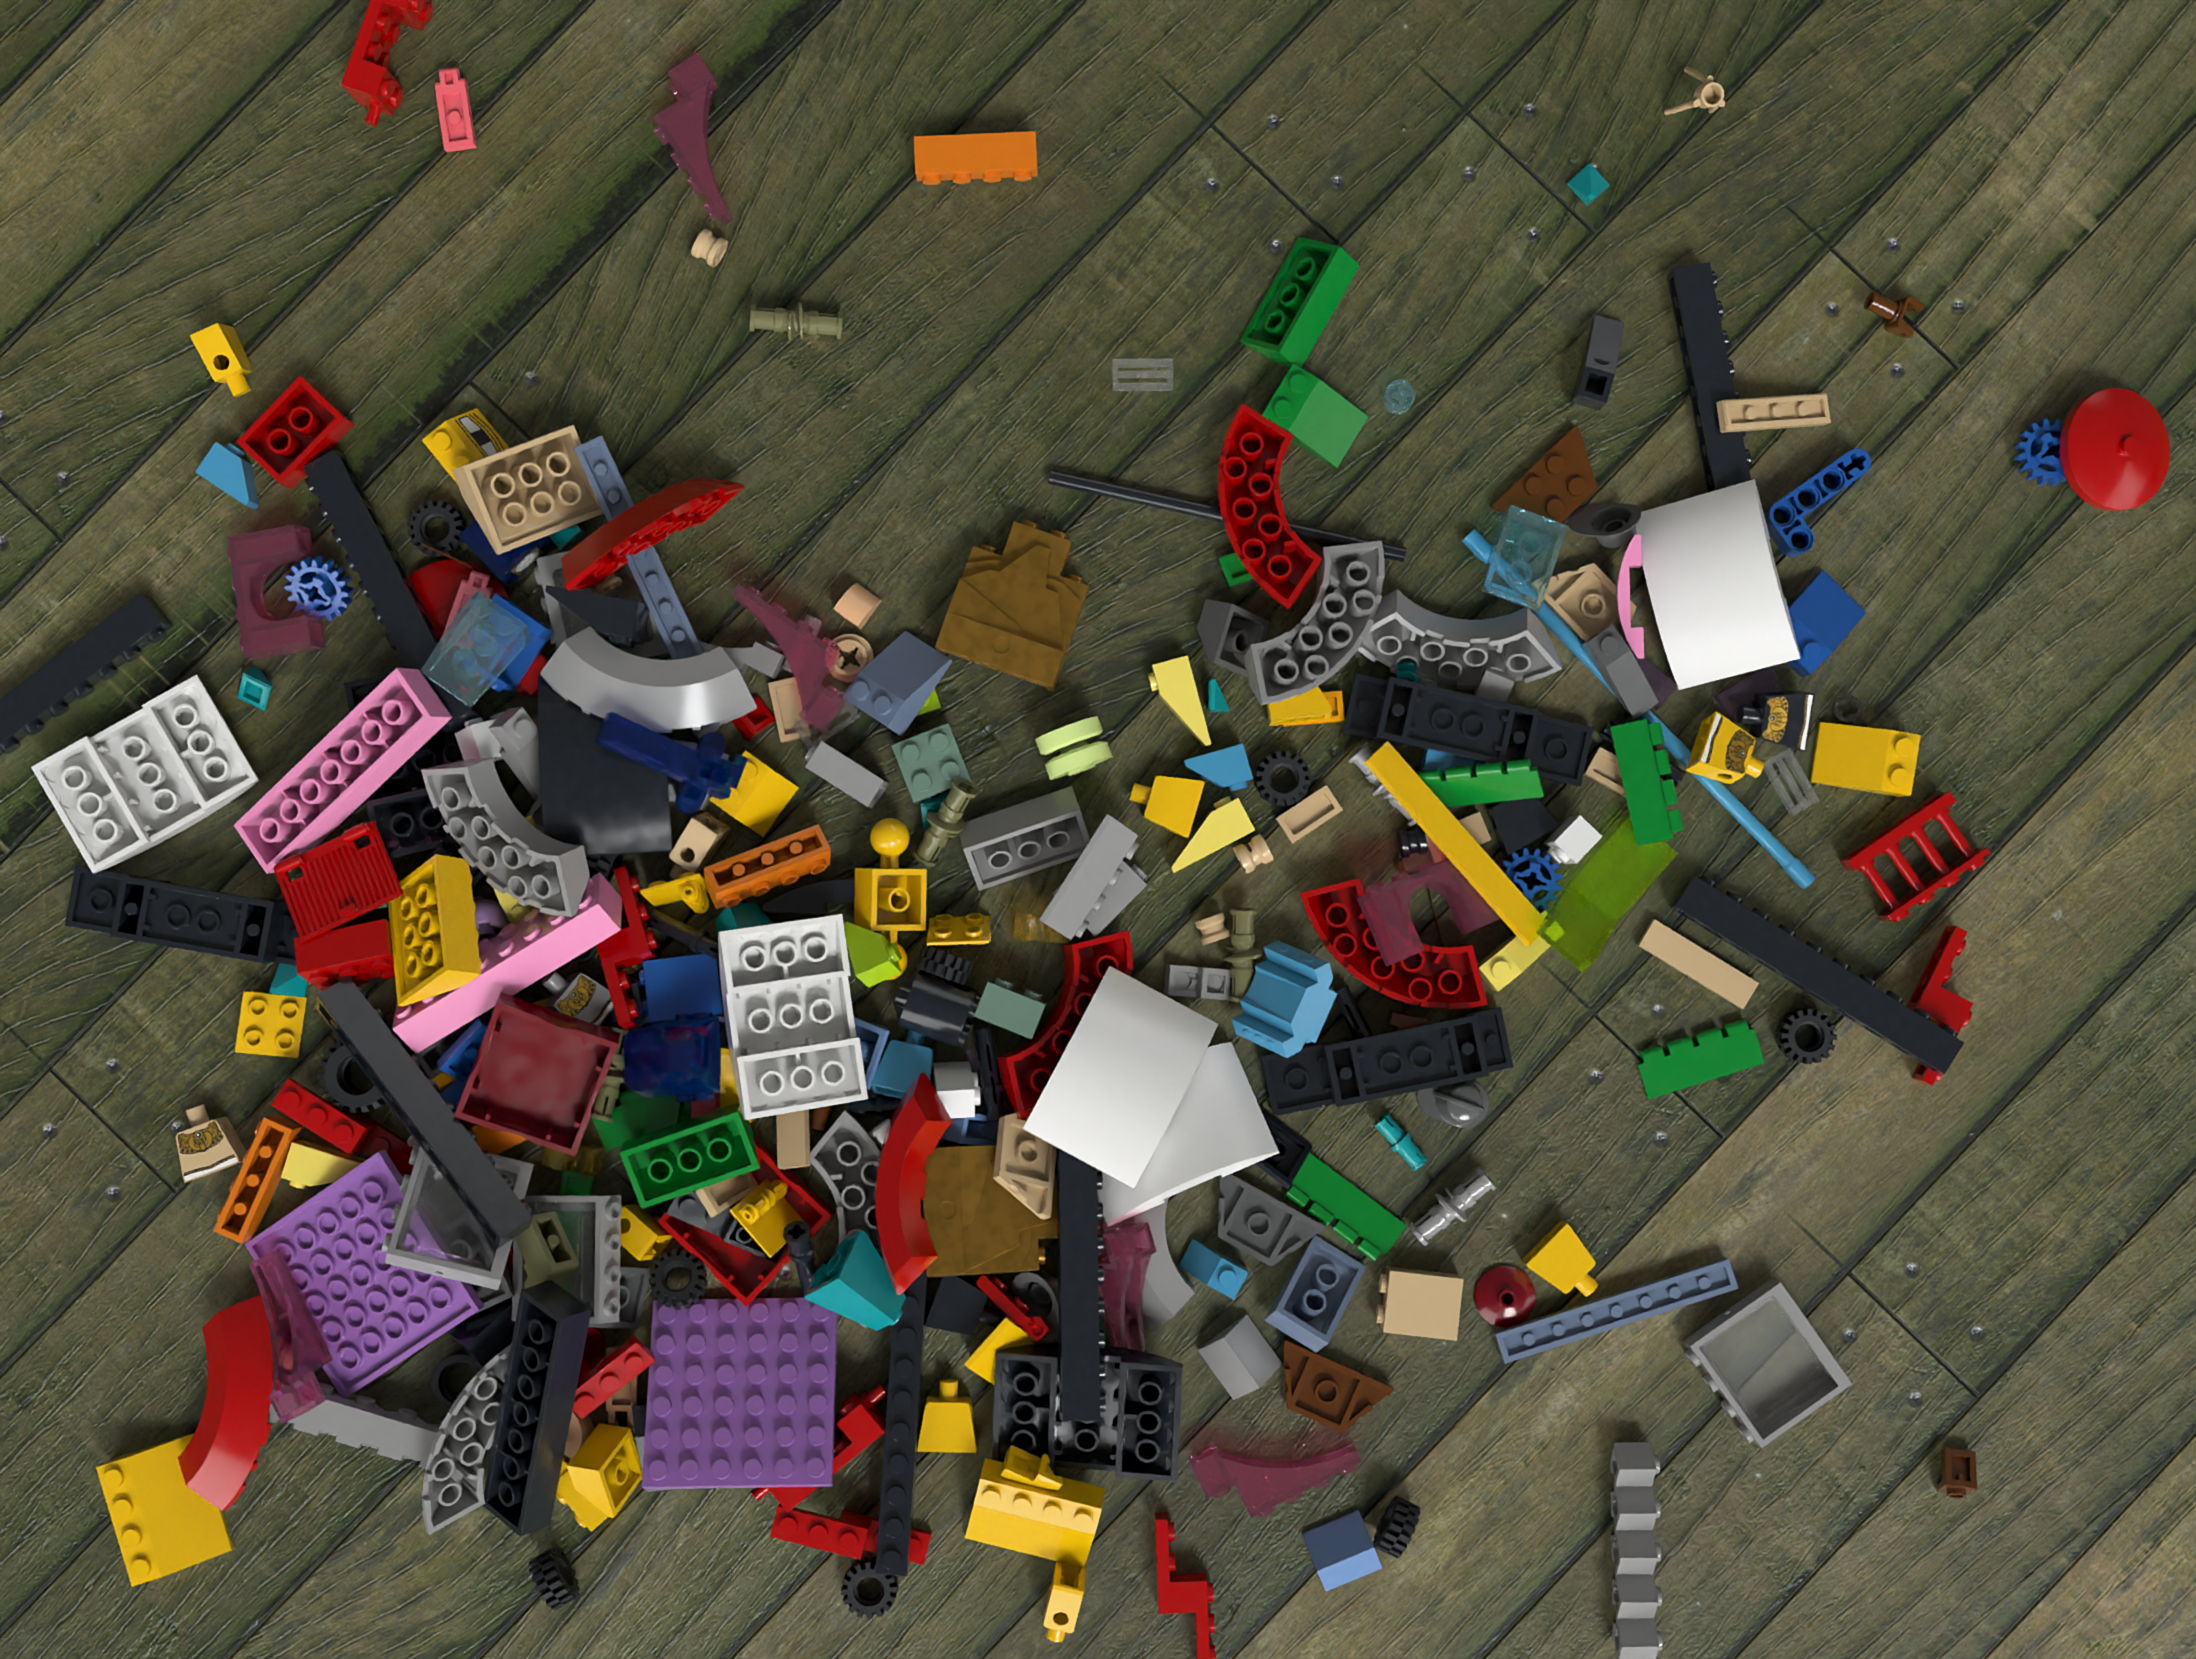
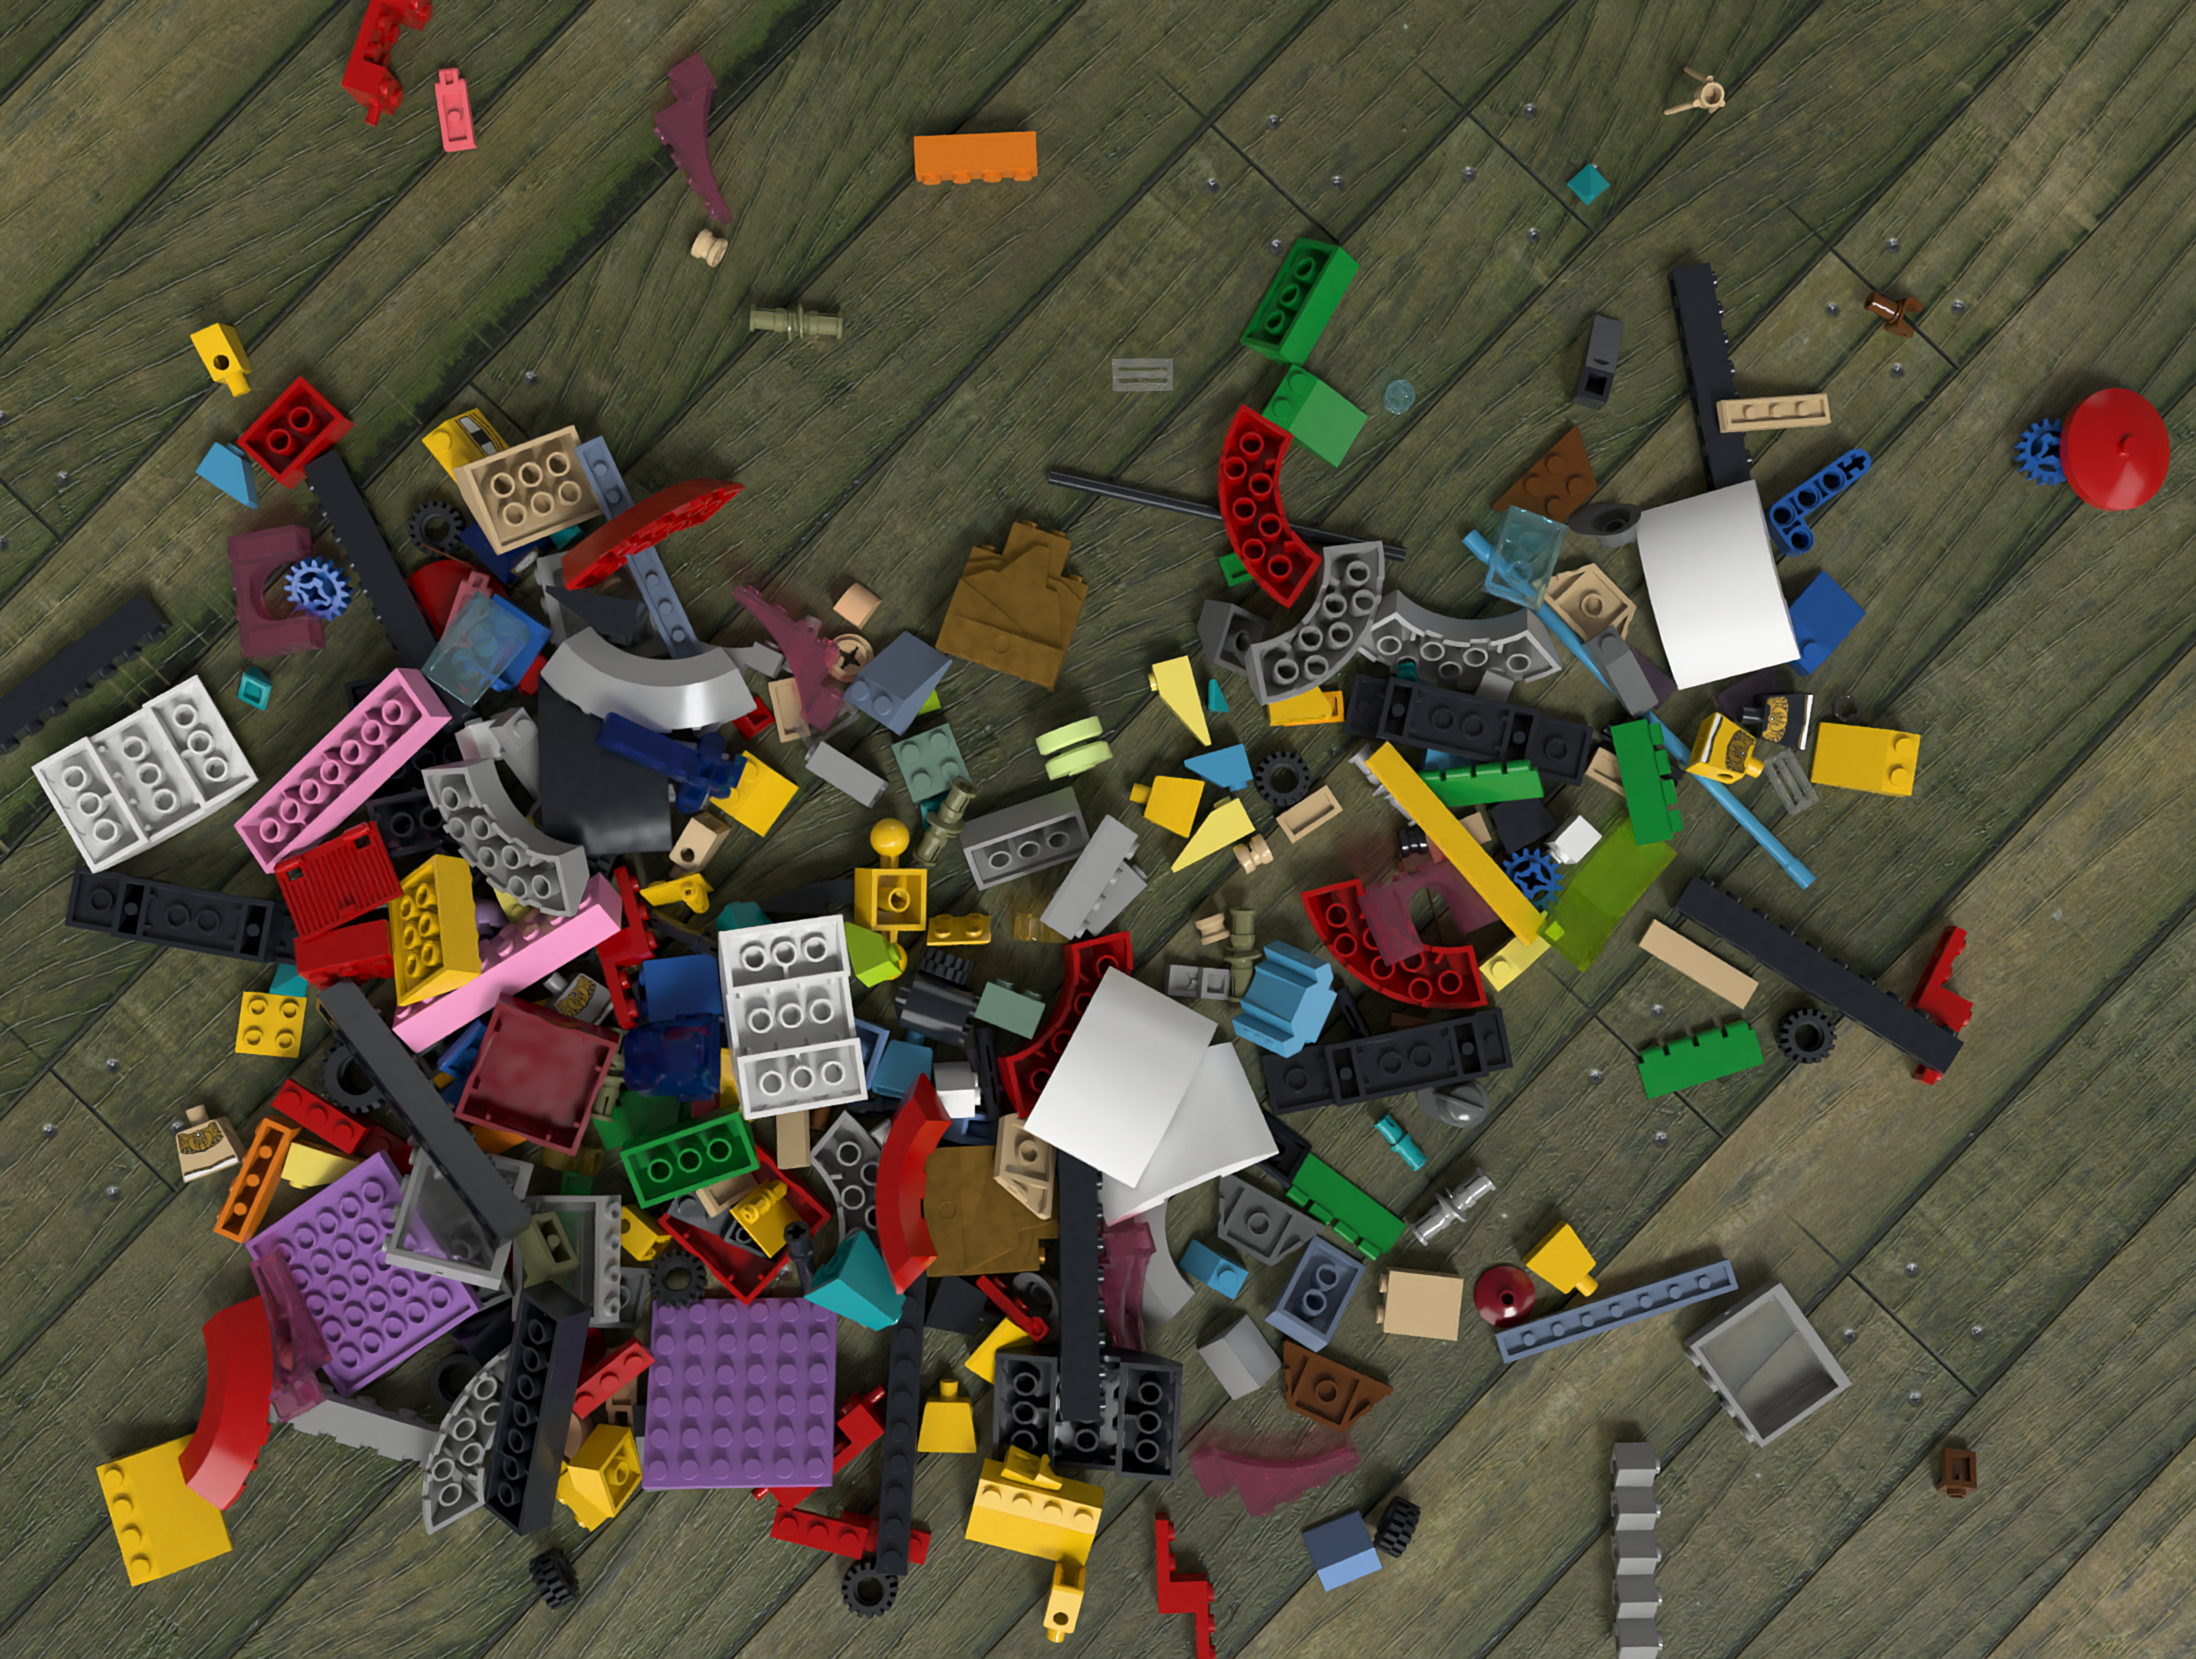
(767, 867): orange brick -> none
(1631, 559): bright pink slope -> none
(1888, 843): red fence -> none

